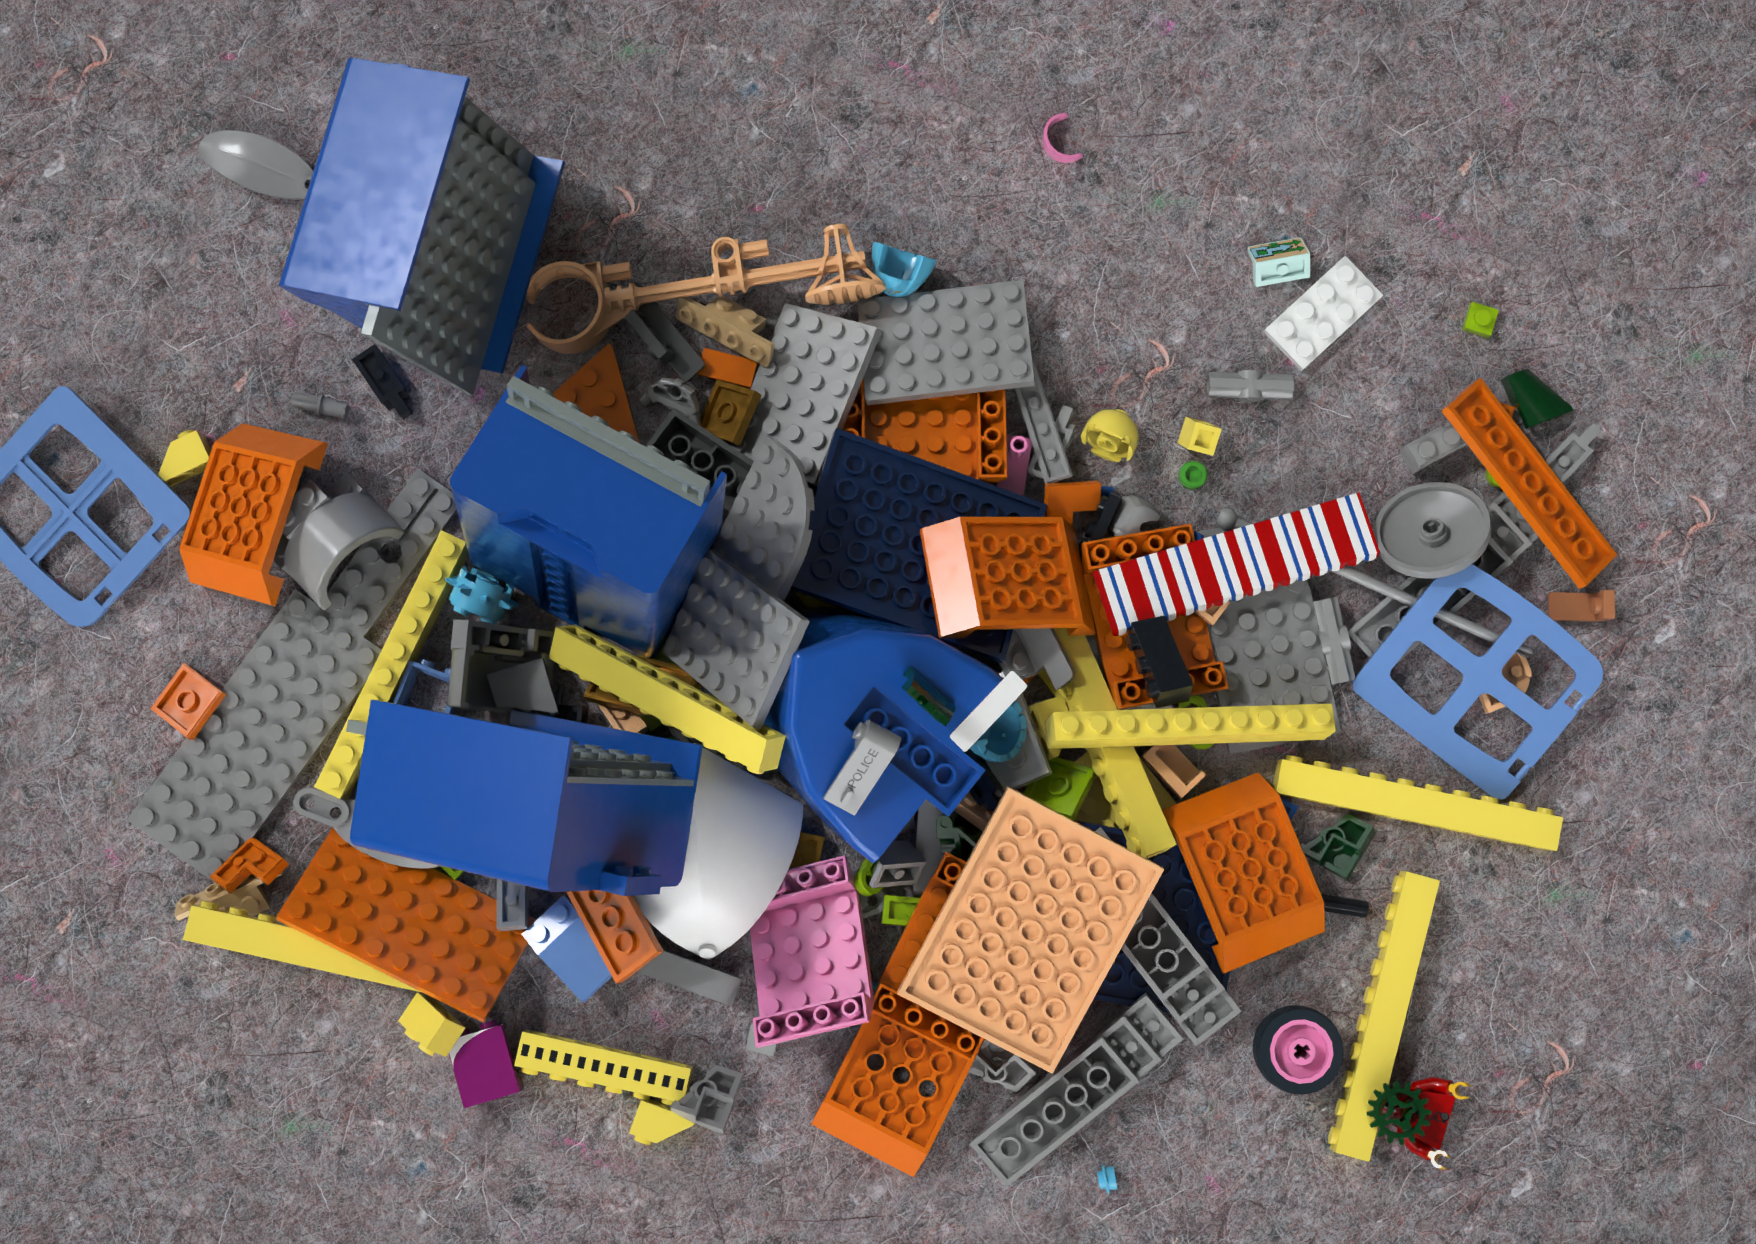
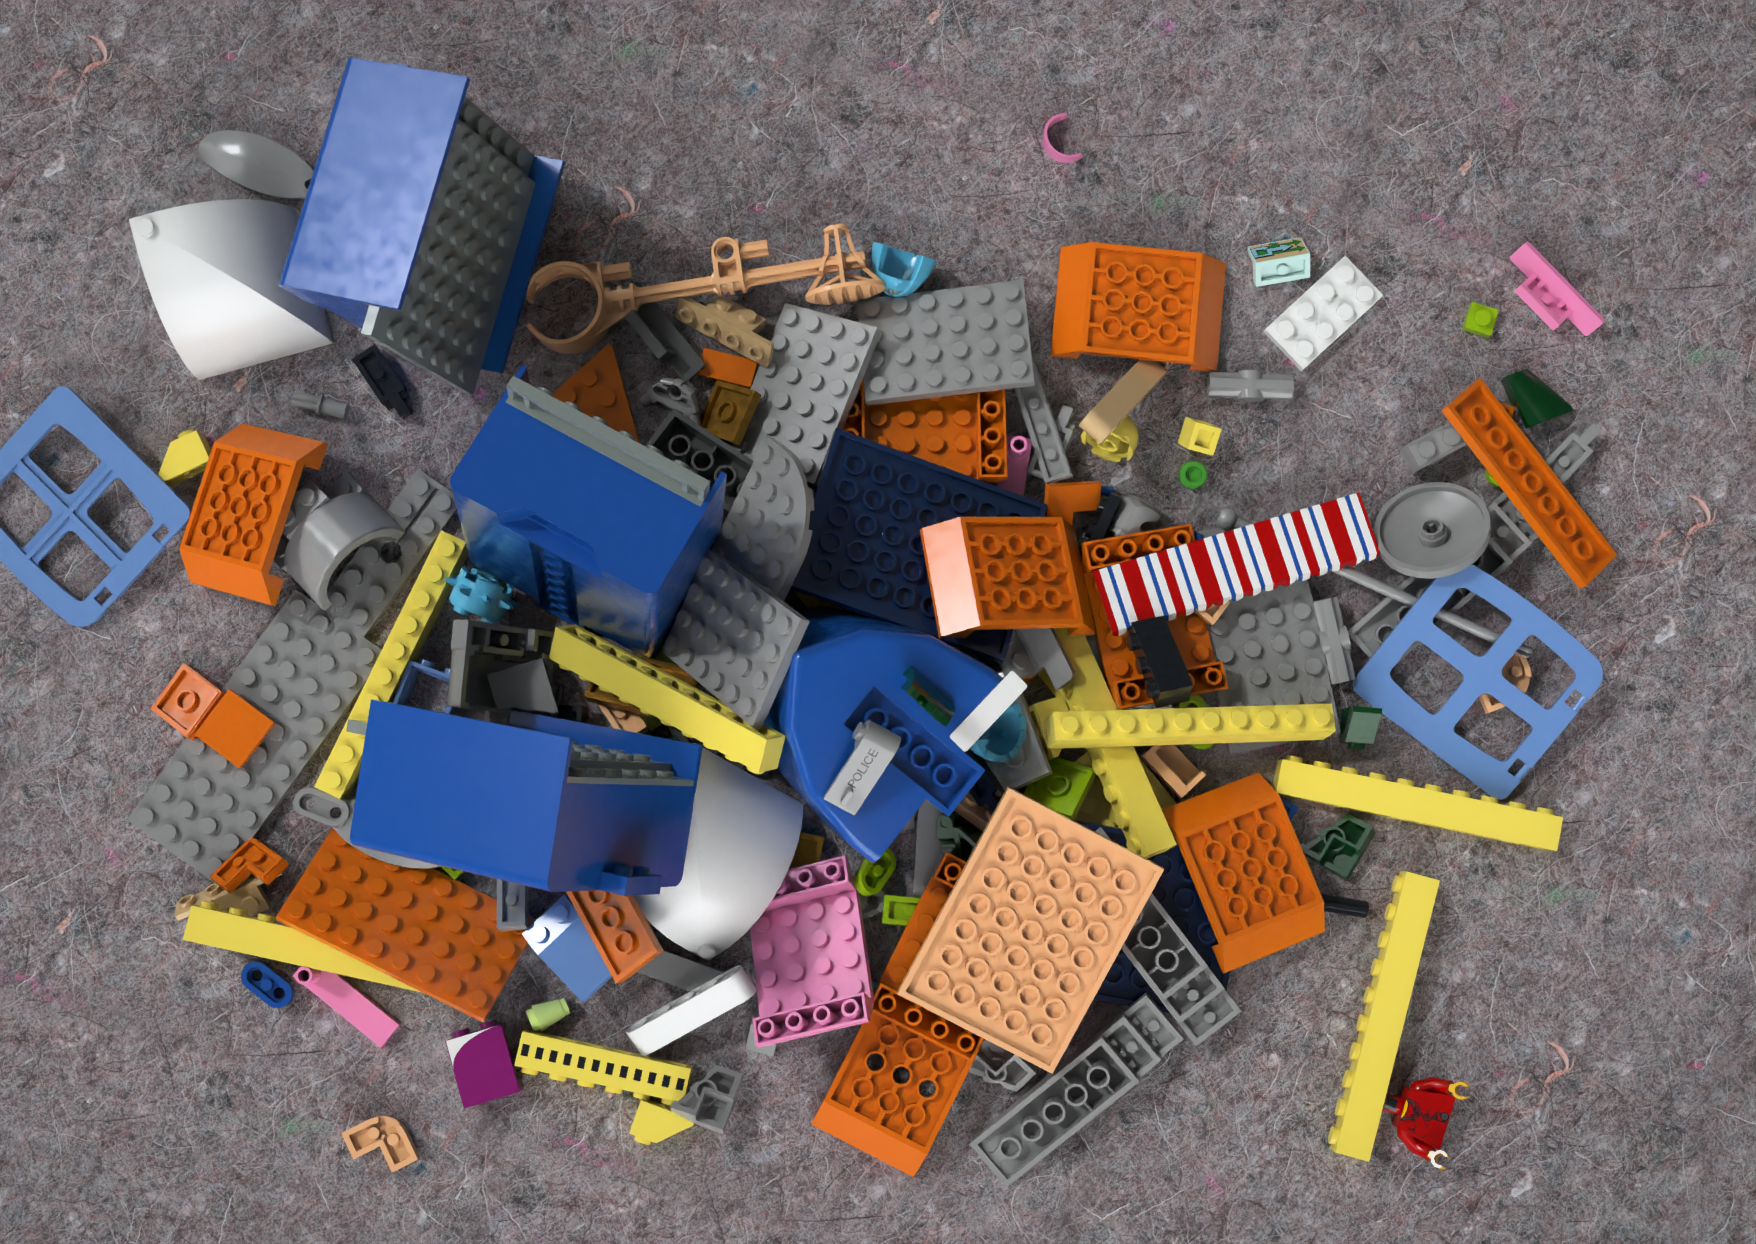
(218, 283): none -> white panel
(235, 728): none -> orange tile
(268, 985): none -> blue plate
(349, 1003): none -> bright pink piece
(386, 1133): none -> light nougat plate
(431, 1025): light yellow brick -> none
(547, 1013): none -> yellowish green cone
(691, 1010): none -> white beam
(898, 866): light grey slope -> none
(1107, 1178): medium azure plate -> none
(1122, 399): none -> tan beam
(1138, 304): none -> orange slope
(1319, 1054): wheel -> none
(1359, 726): none -> slope
(1381, 1121): dark green gear -> none
(1551, 293): none -> bright pink bracket
(1582, 606): nougat bracket -> none

